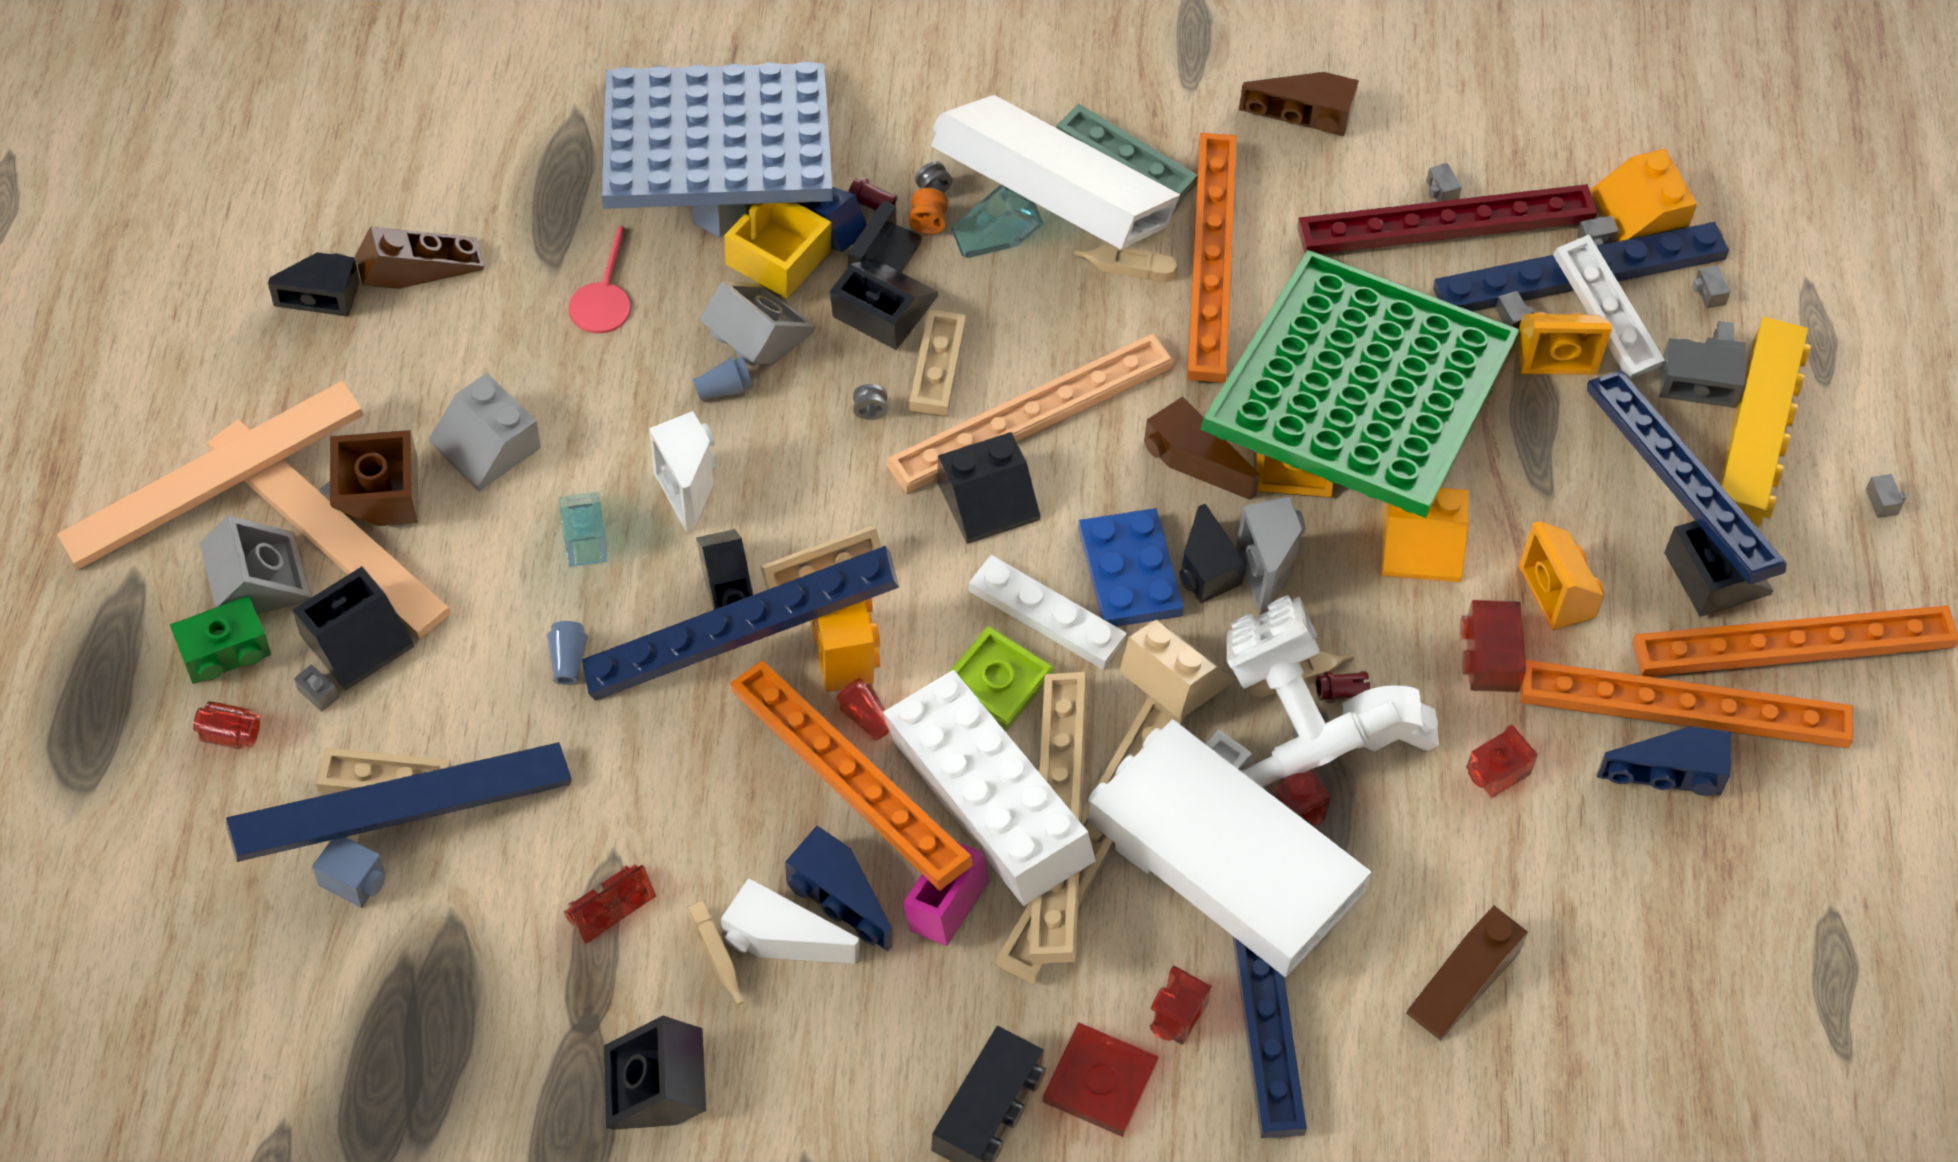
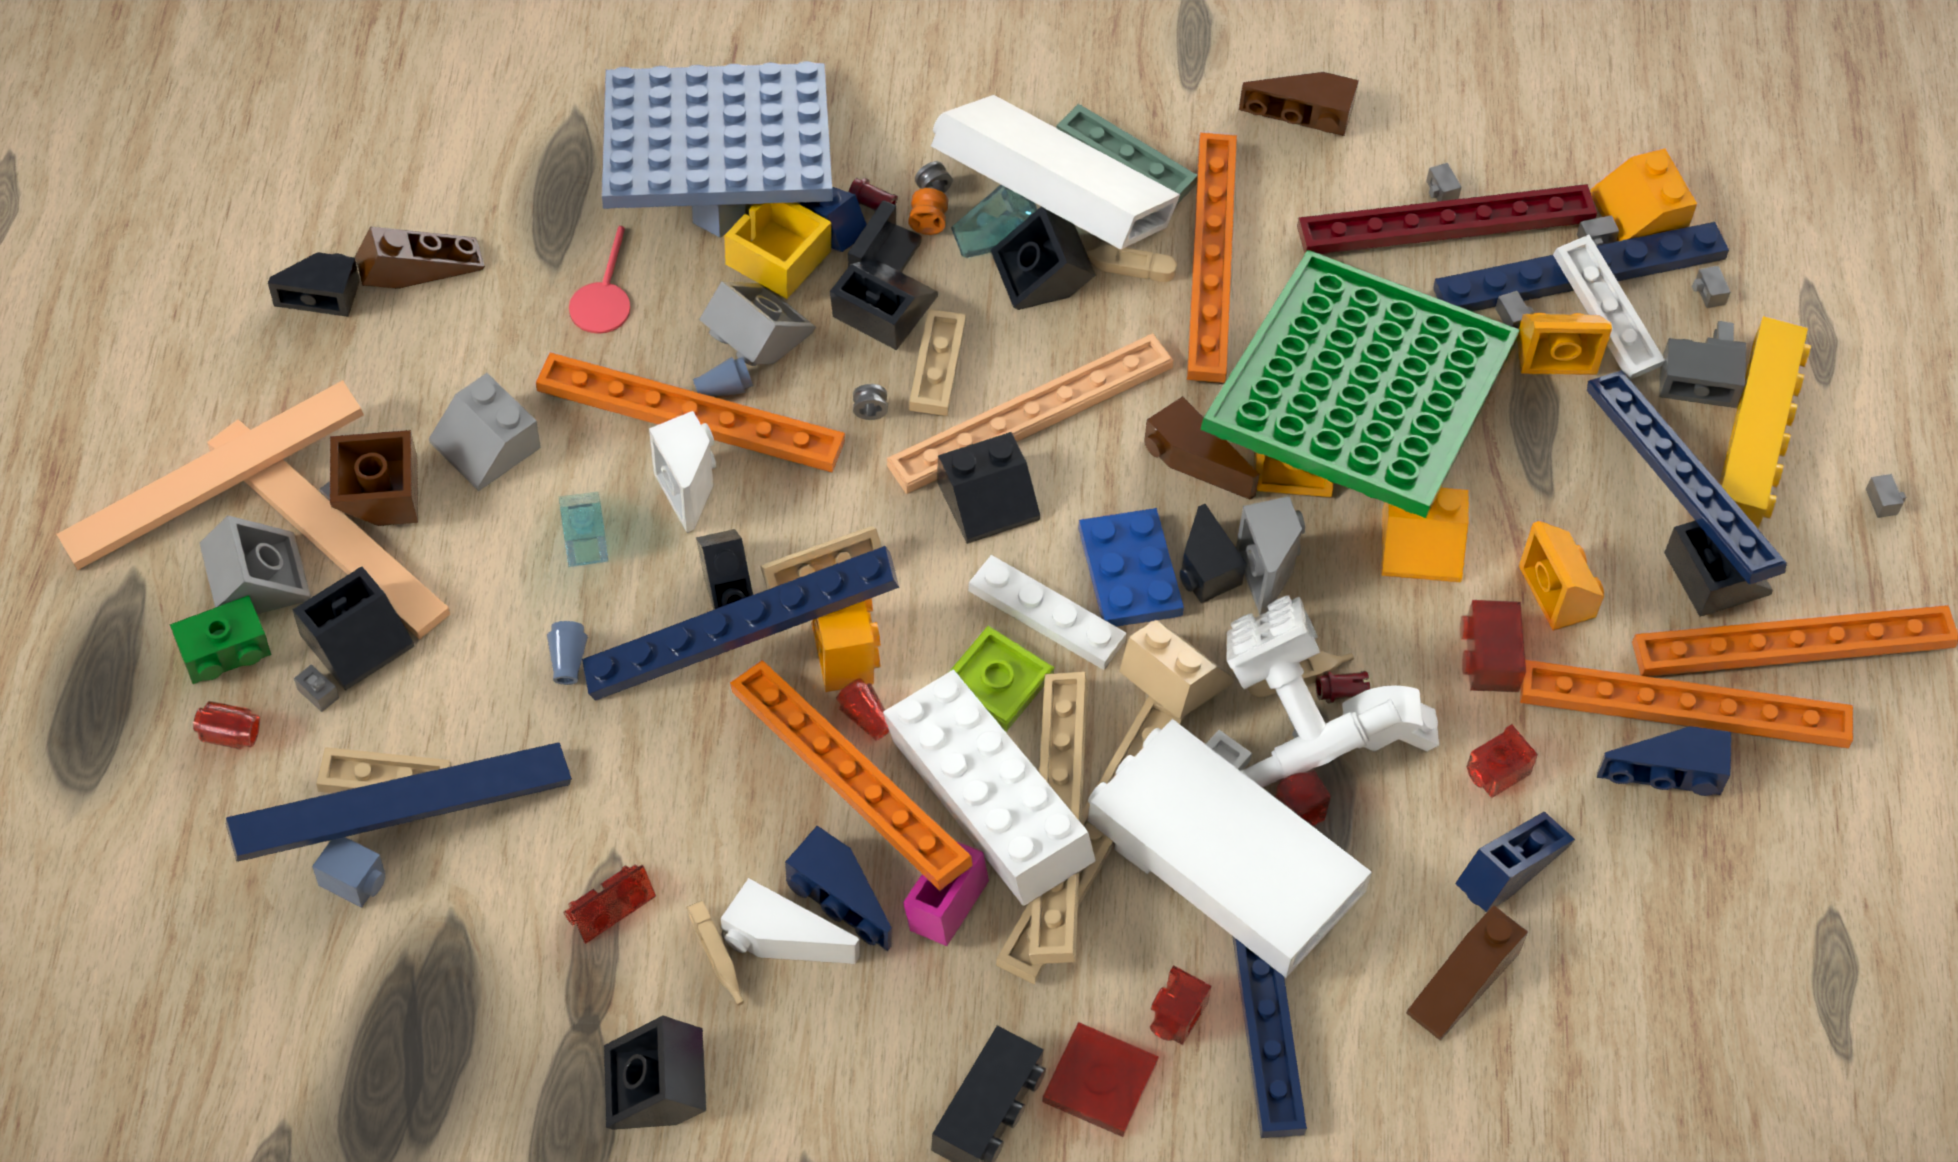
(662, 402): none -> orange plate
(1042, 260): none -> black slope
(1512, 861): none -> dark blue slope

